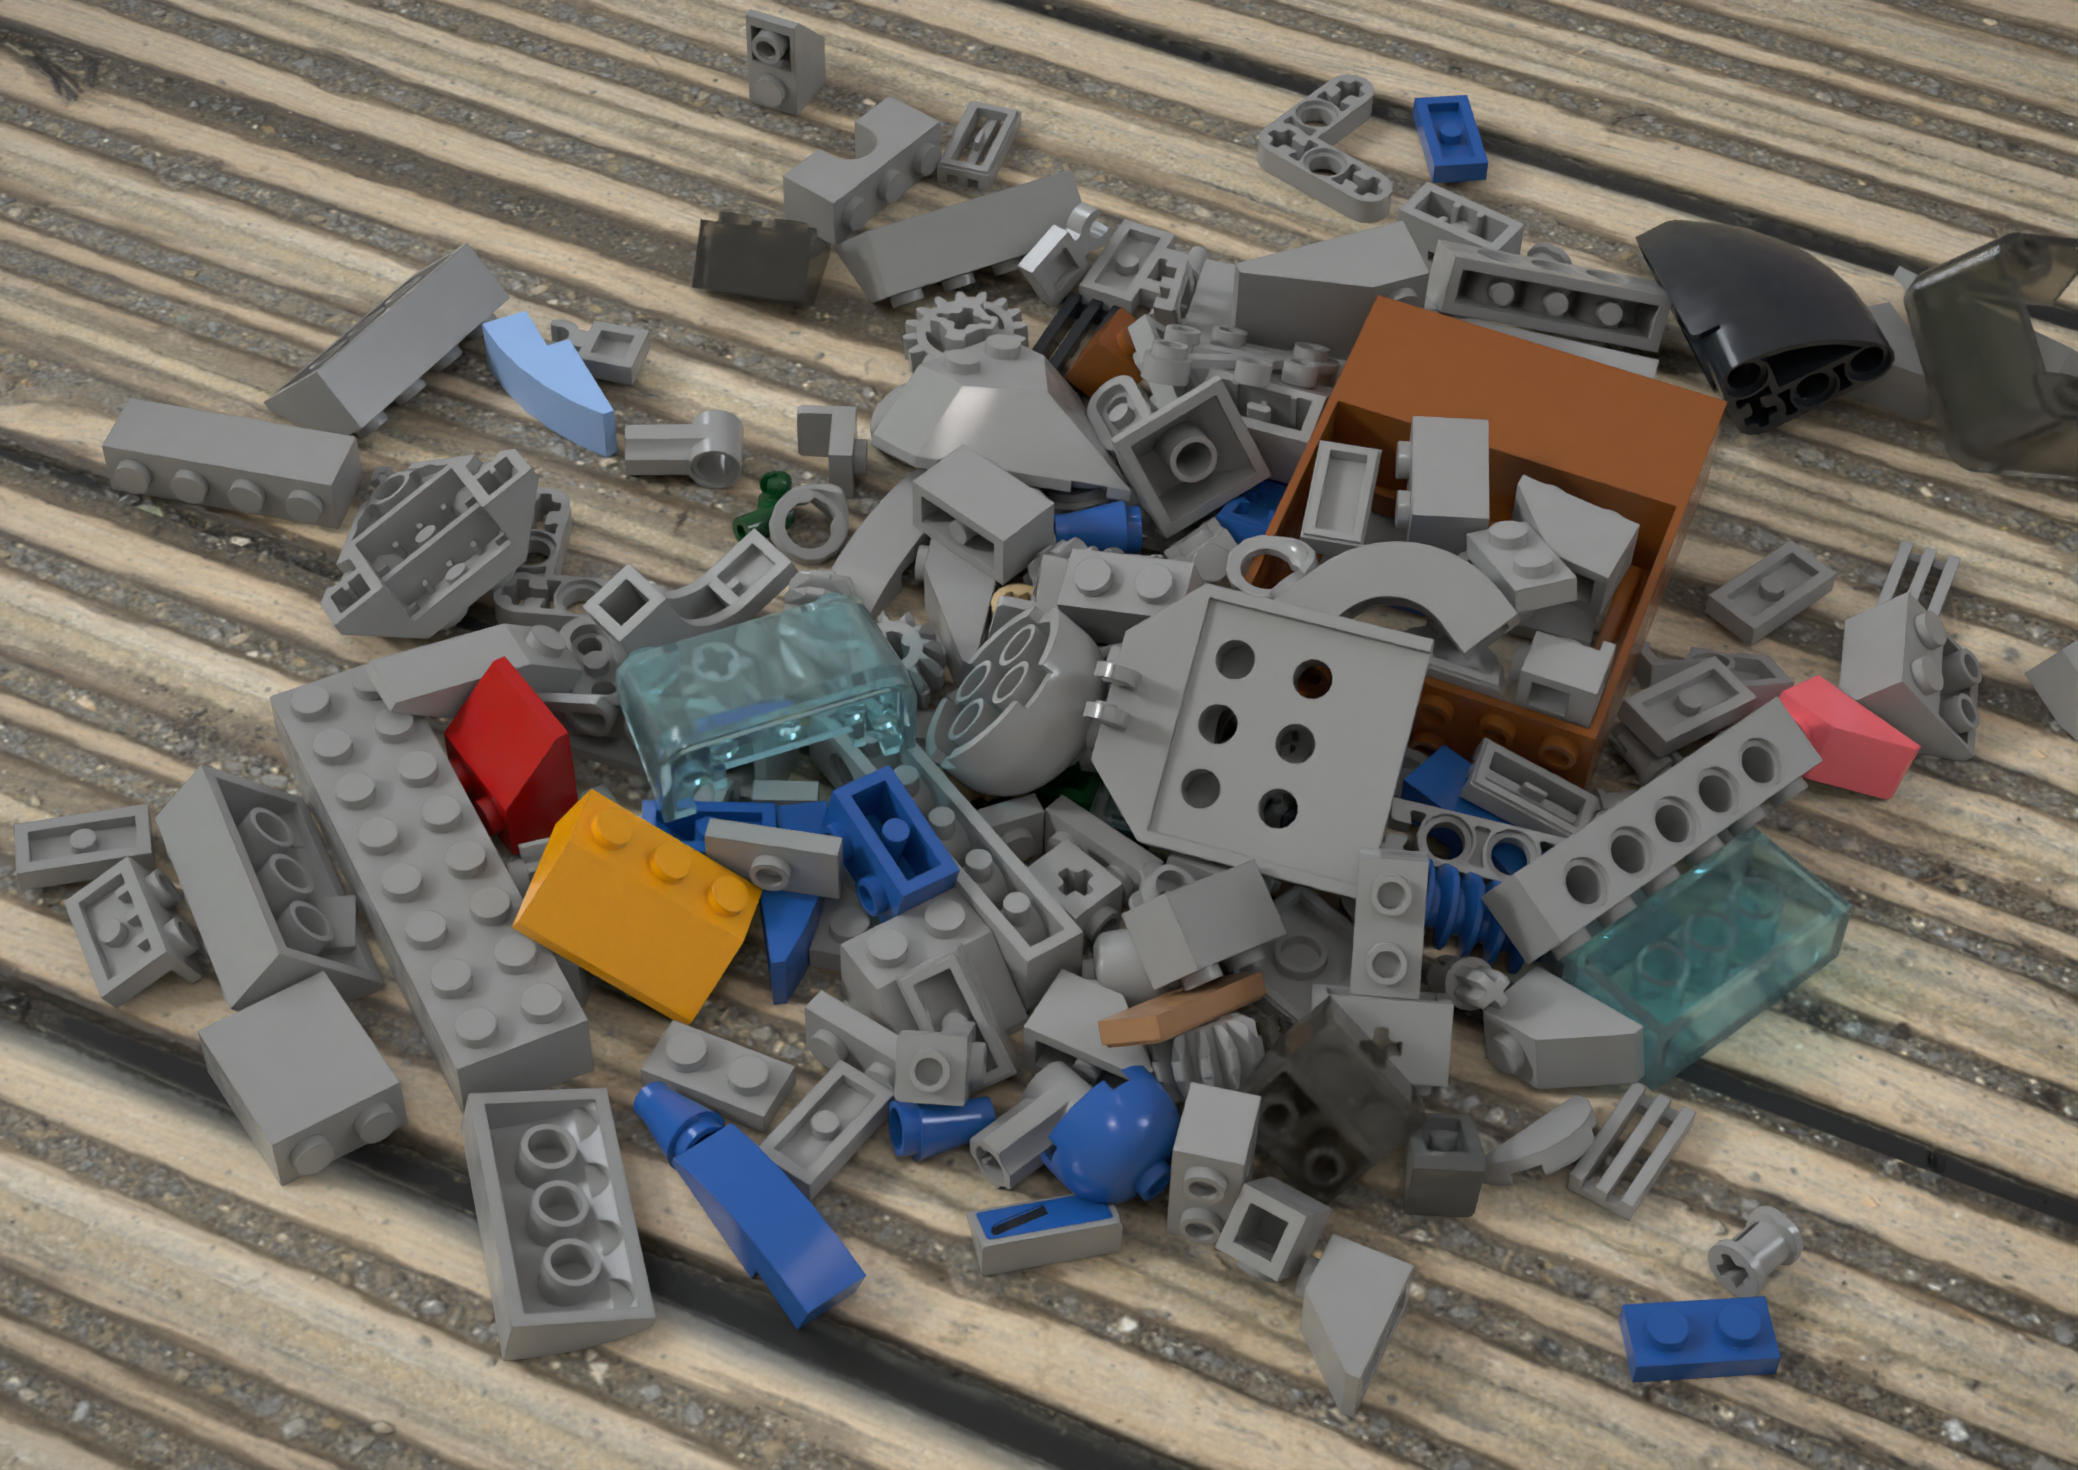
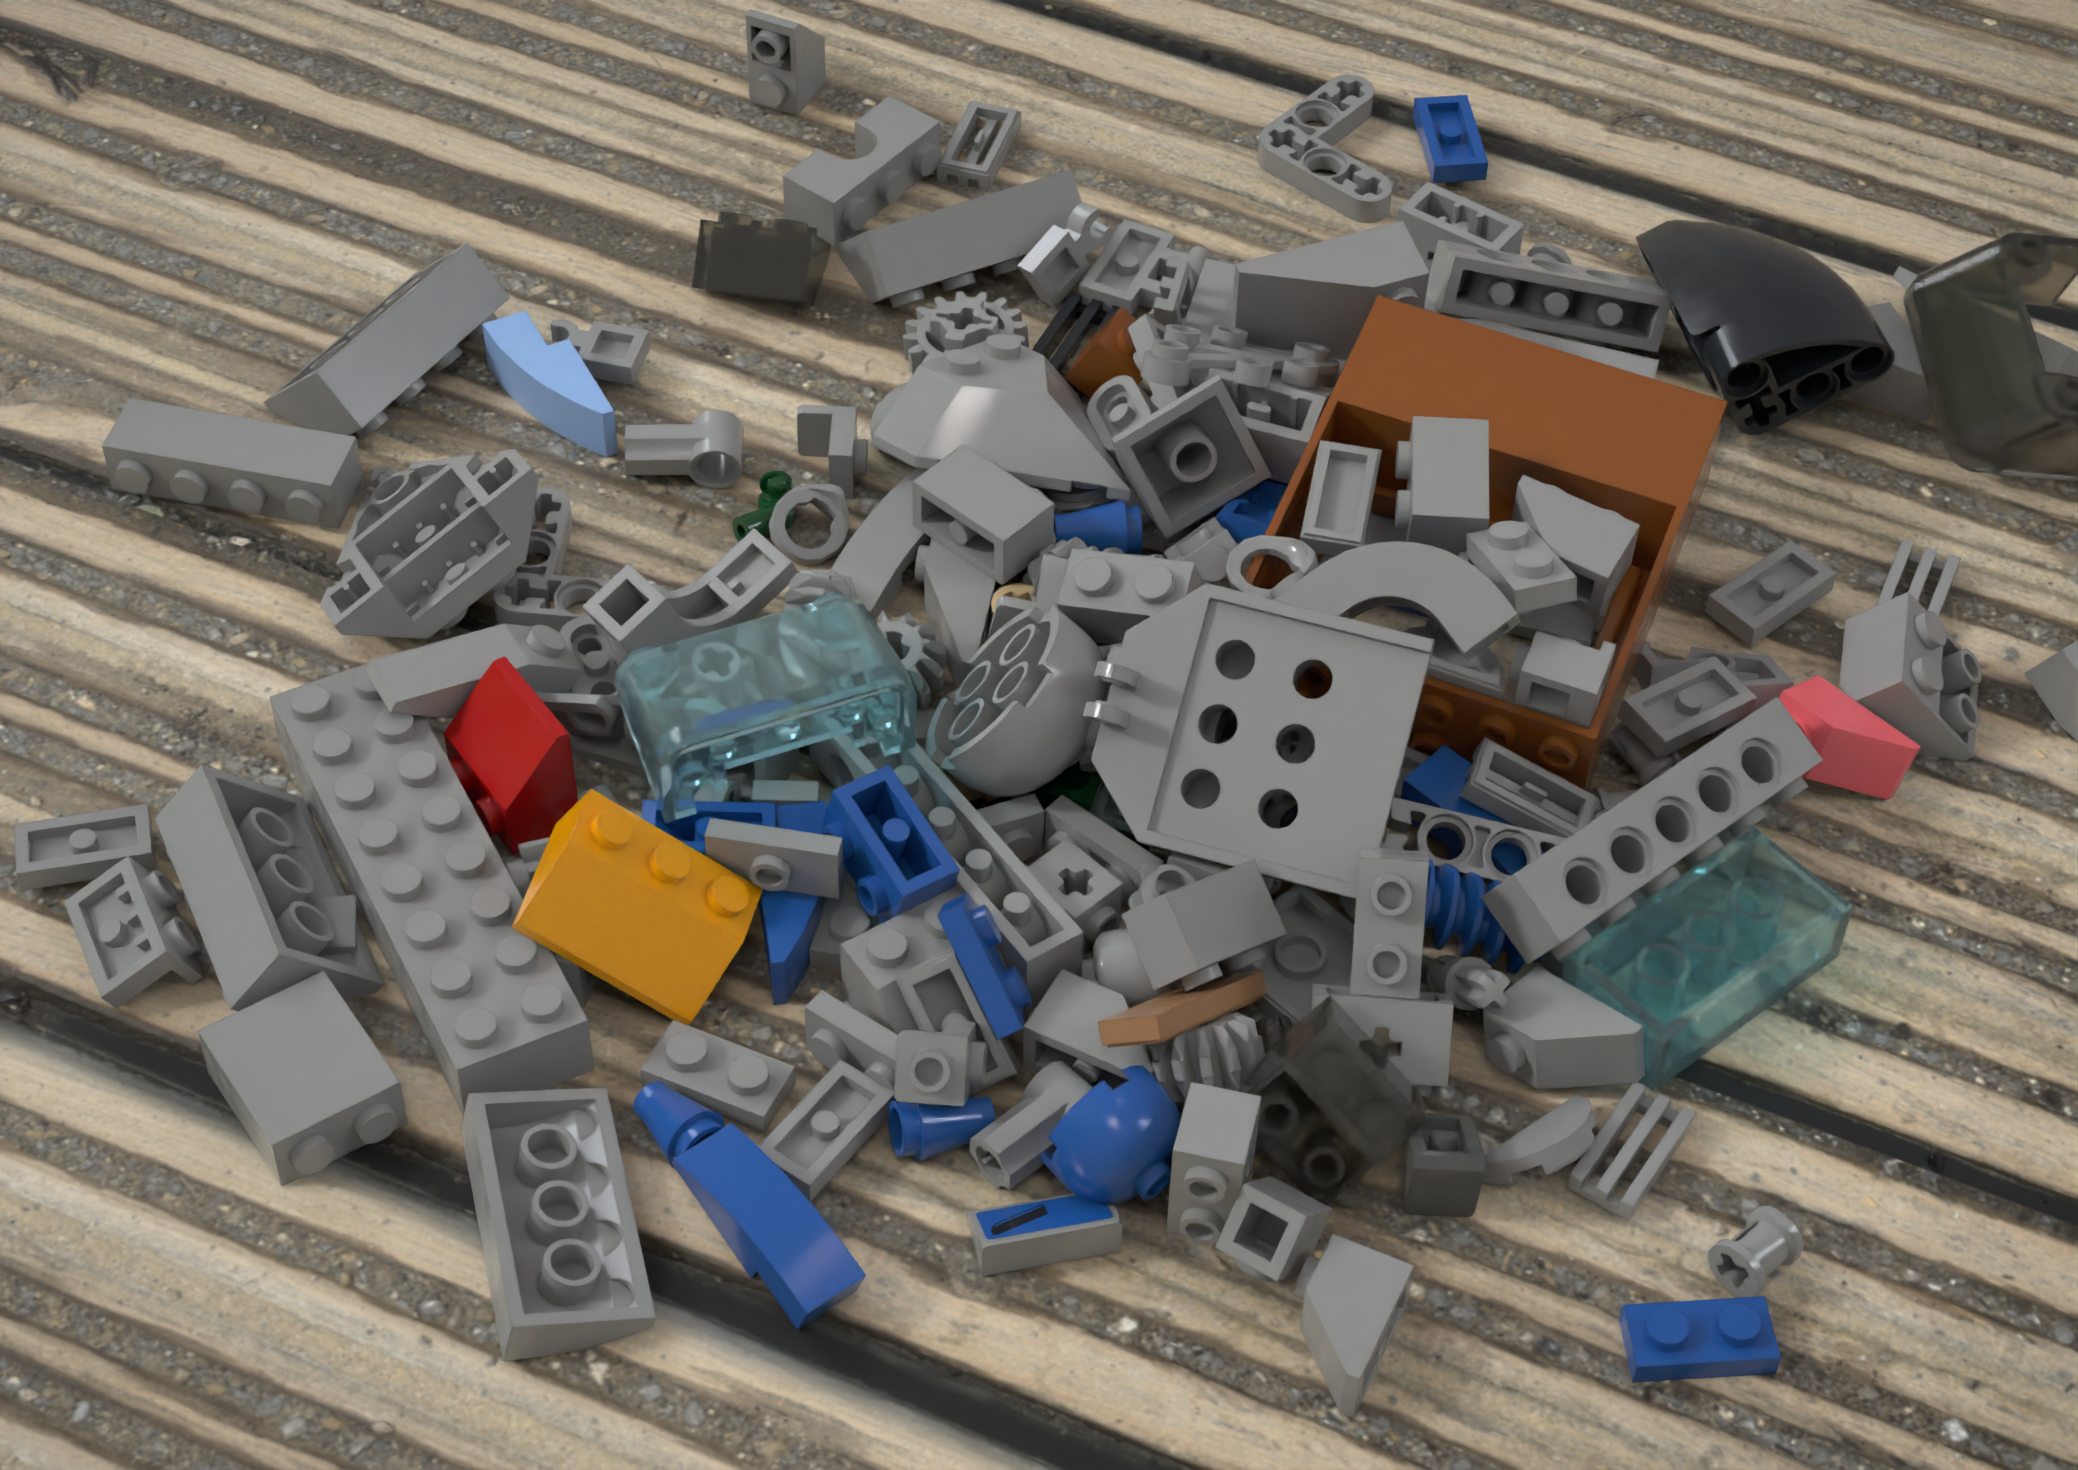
(998, 990): none -> blue plate

